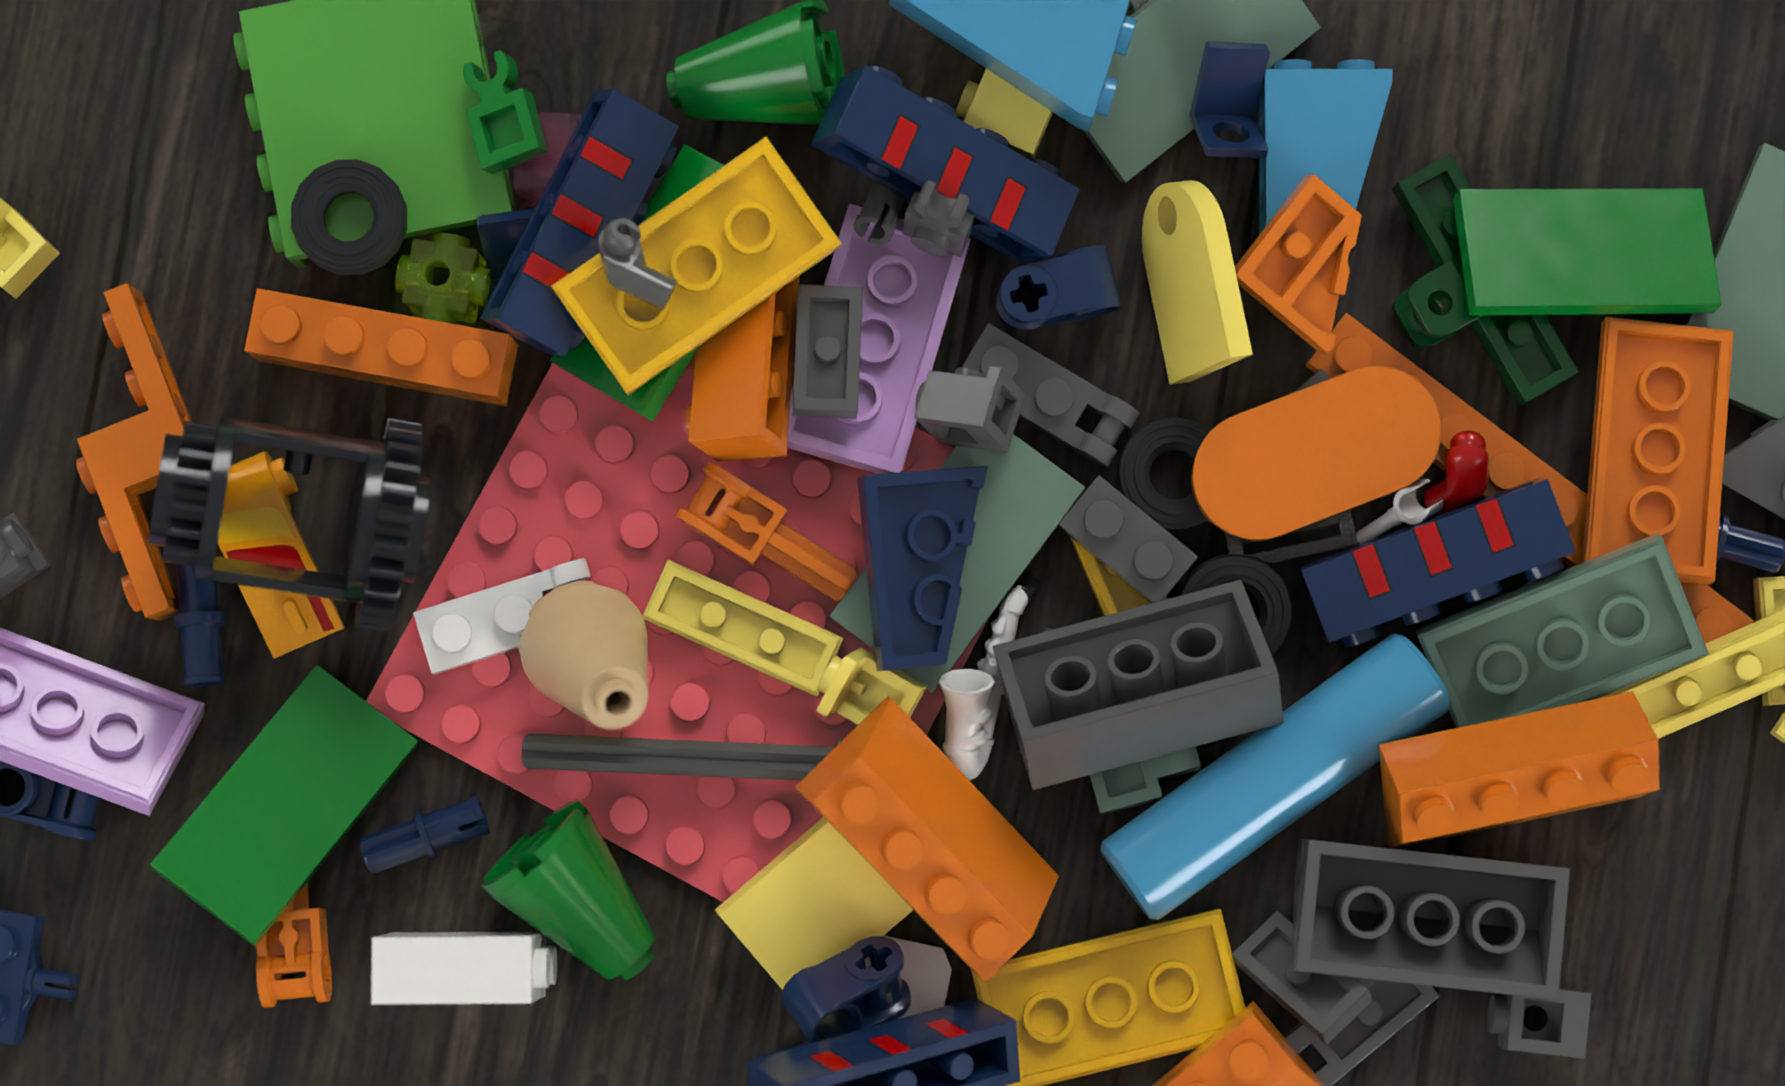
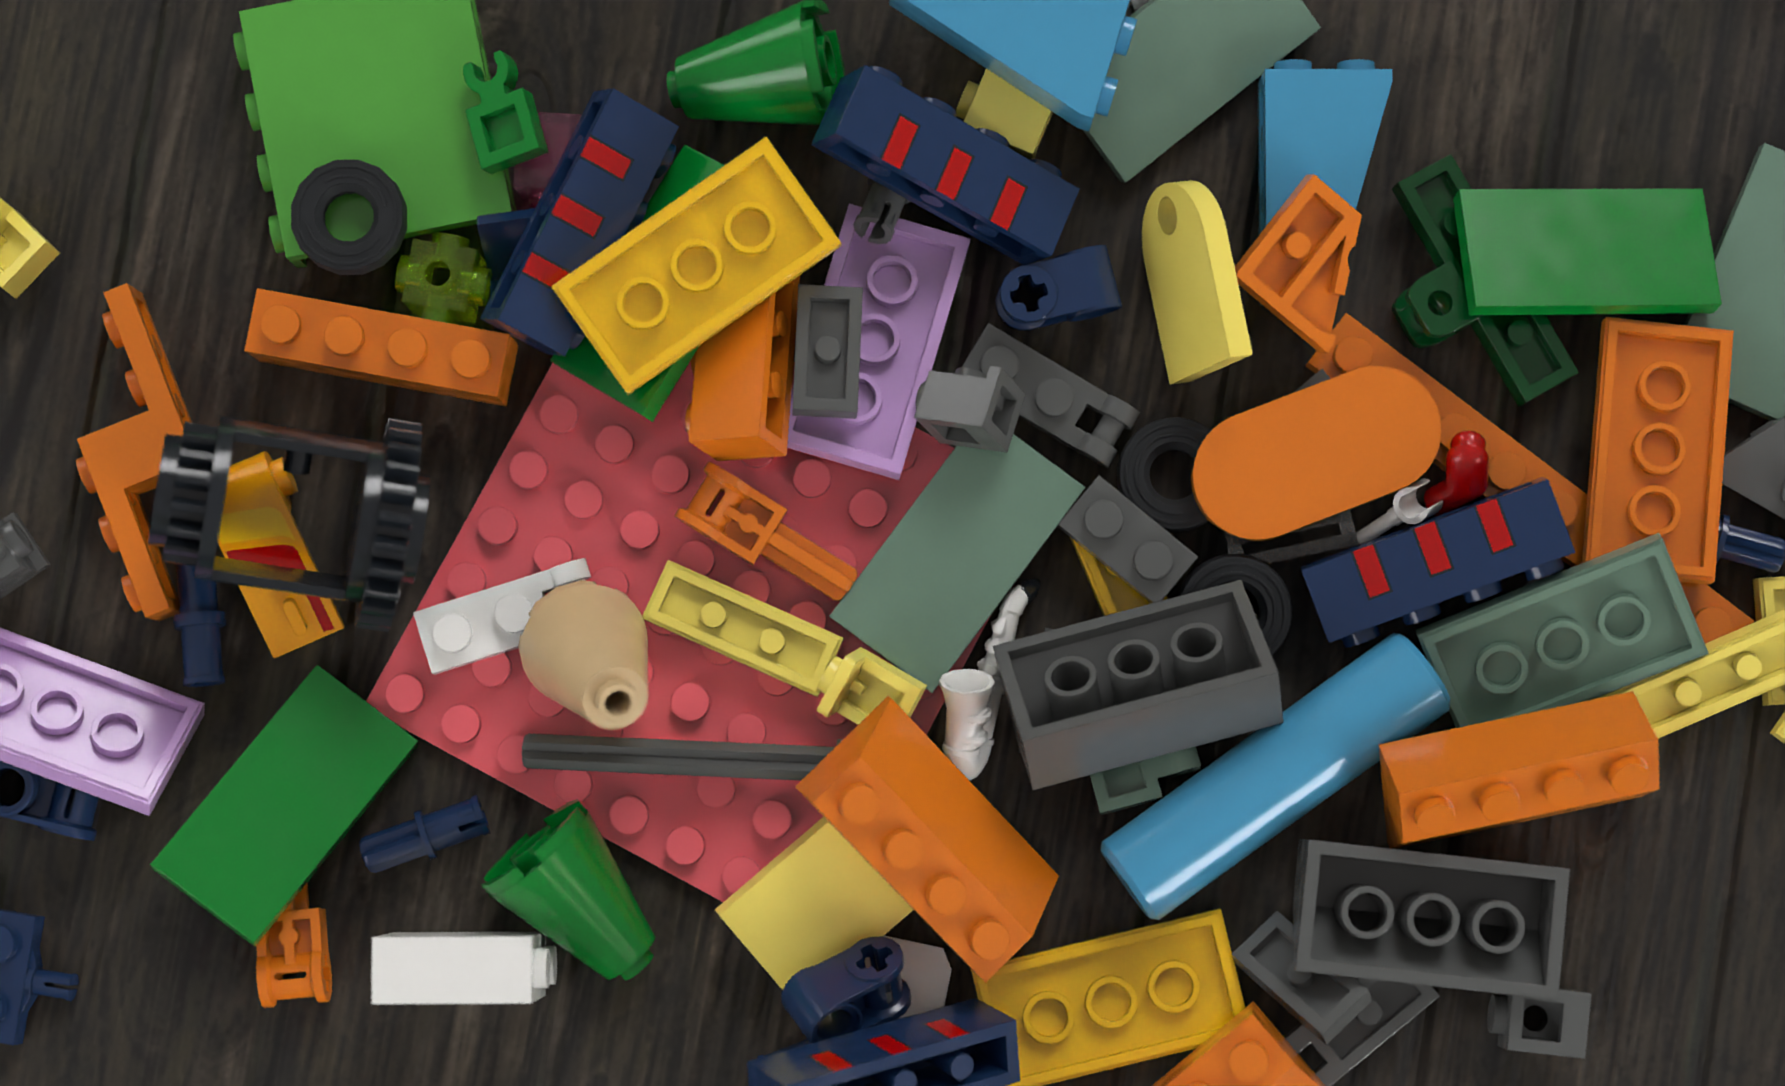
(626, 265): dark grey arm -> none
(915, 557): dark blue wing -> none
(938, 222): dark grey plate -> none
(1228, 98): dark blue bracket -> none

